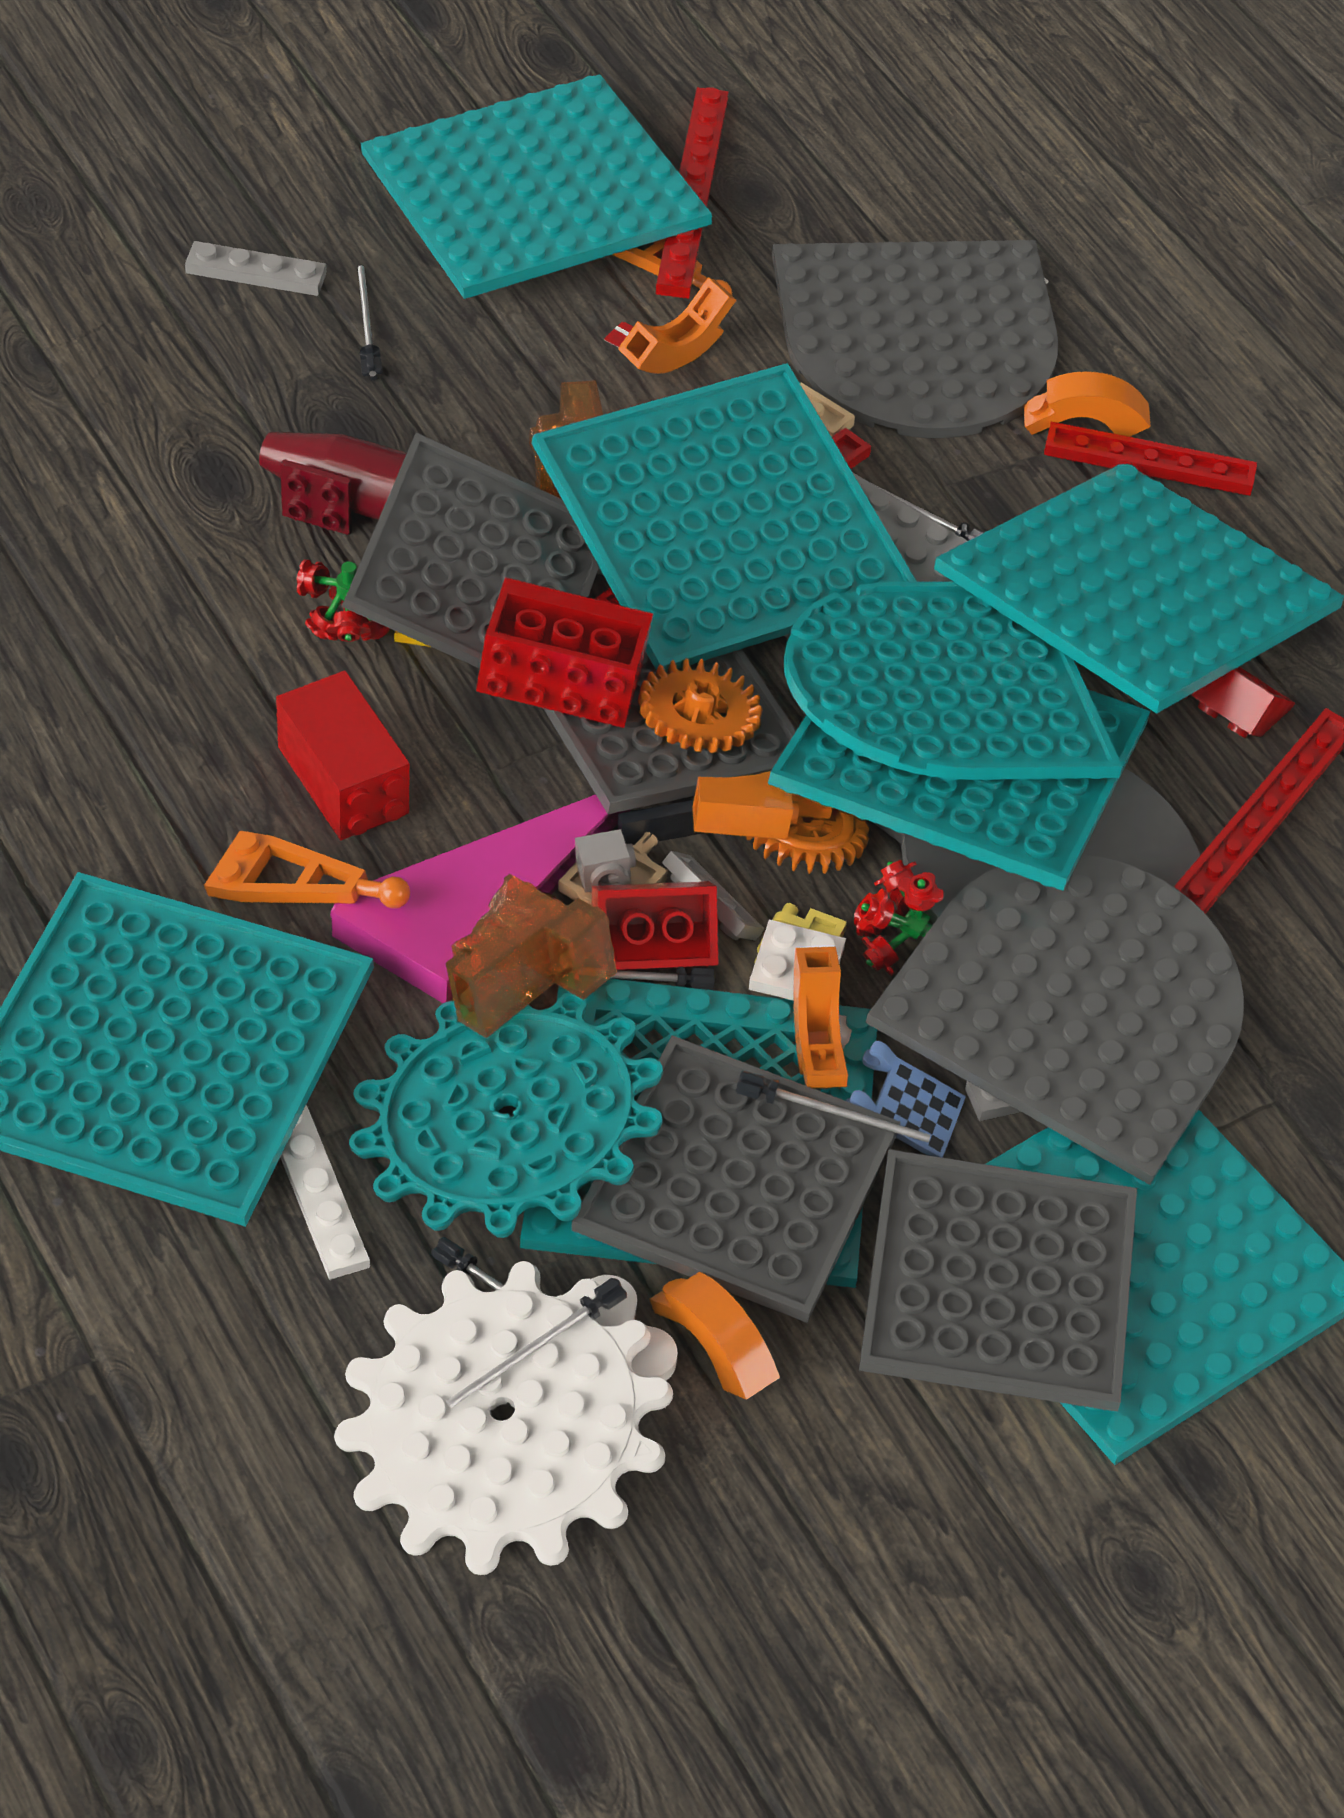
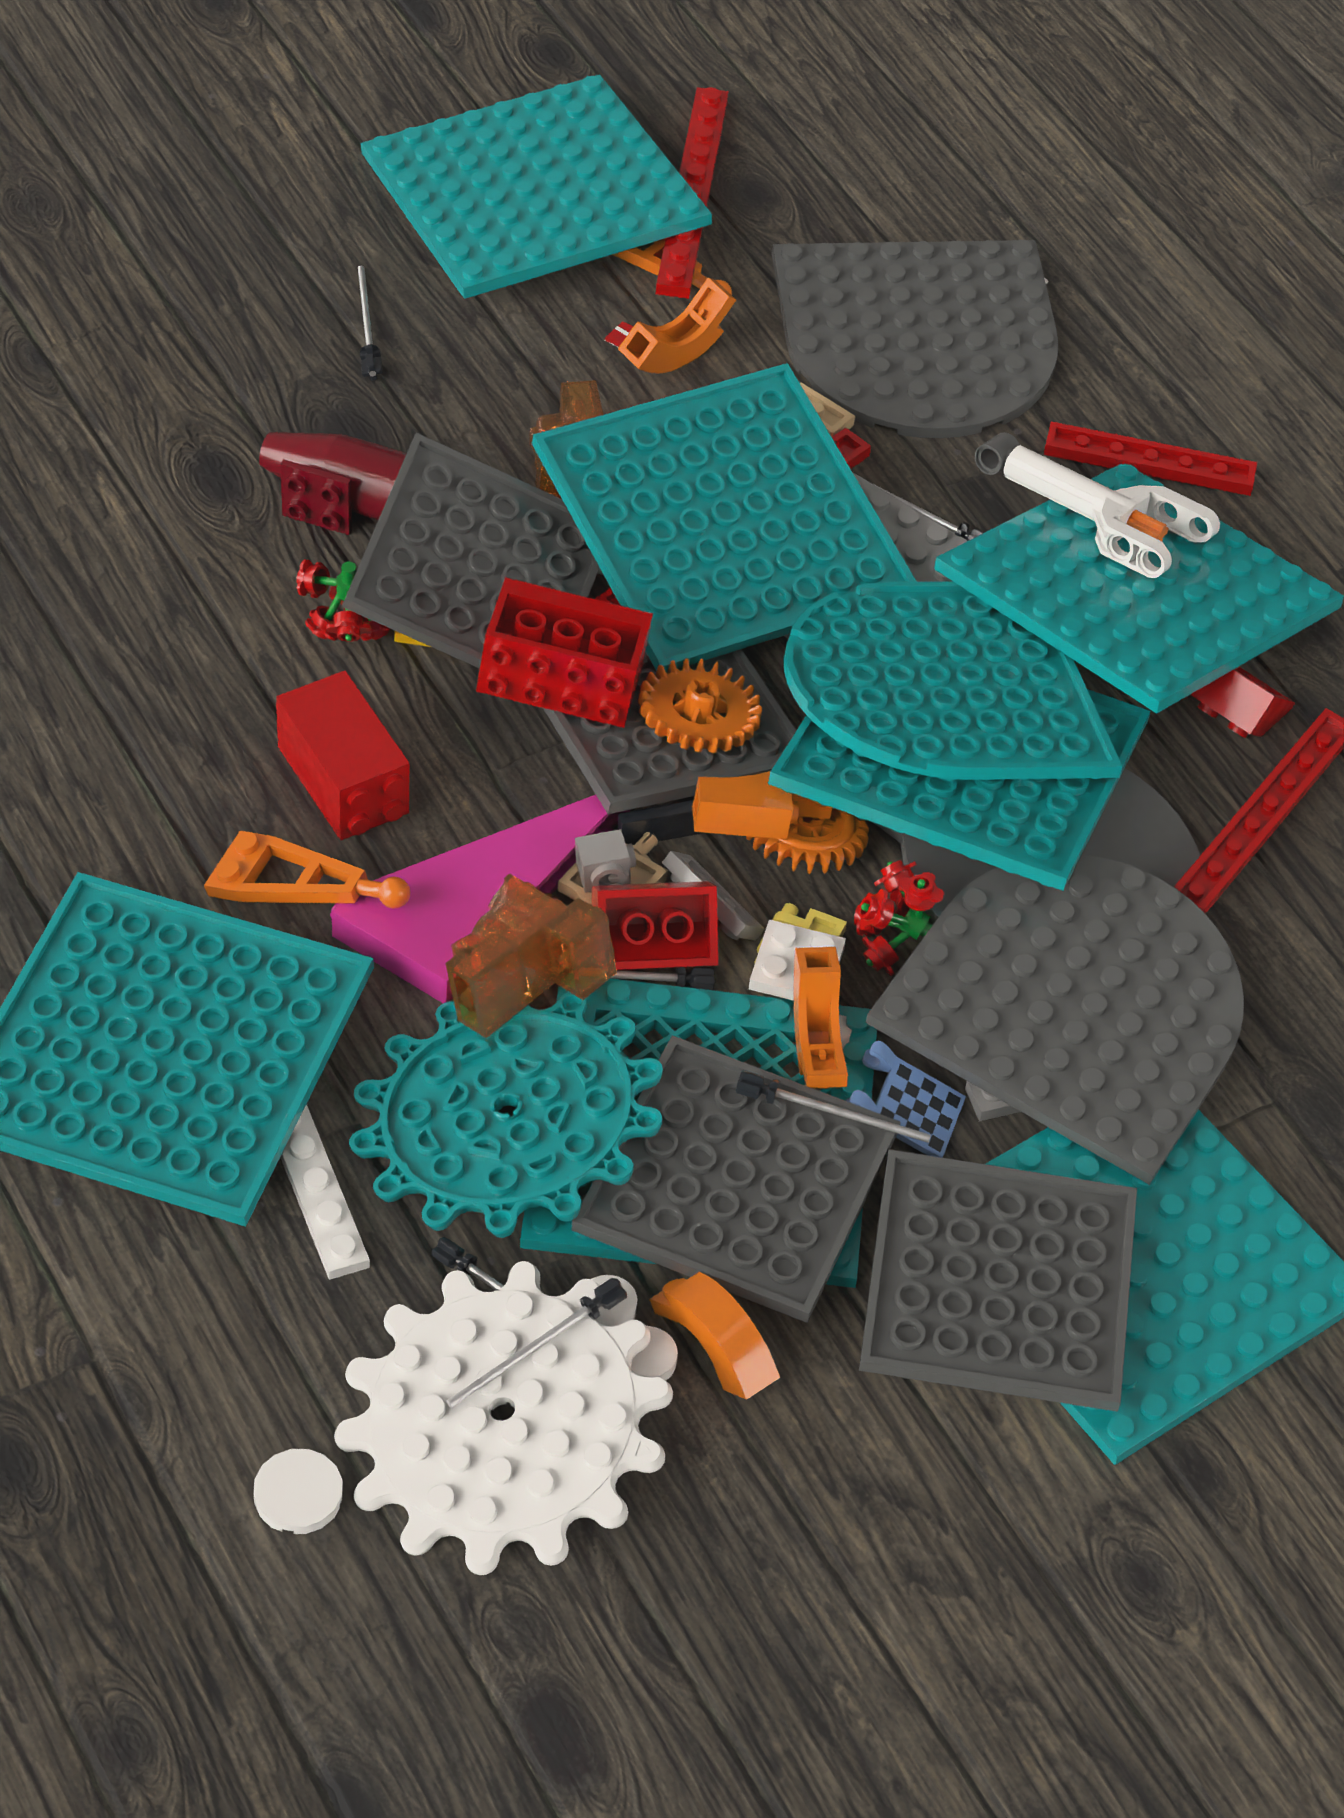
(255, 268): light grey plate -> none
(298, 1491): none -> white tile
(1089, 396): orange arch -> none
(1128, 512): none -> white piece

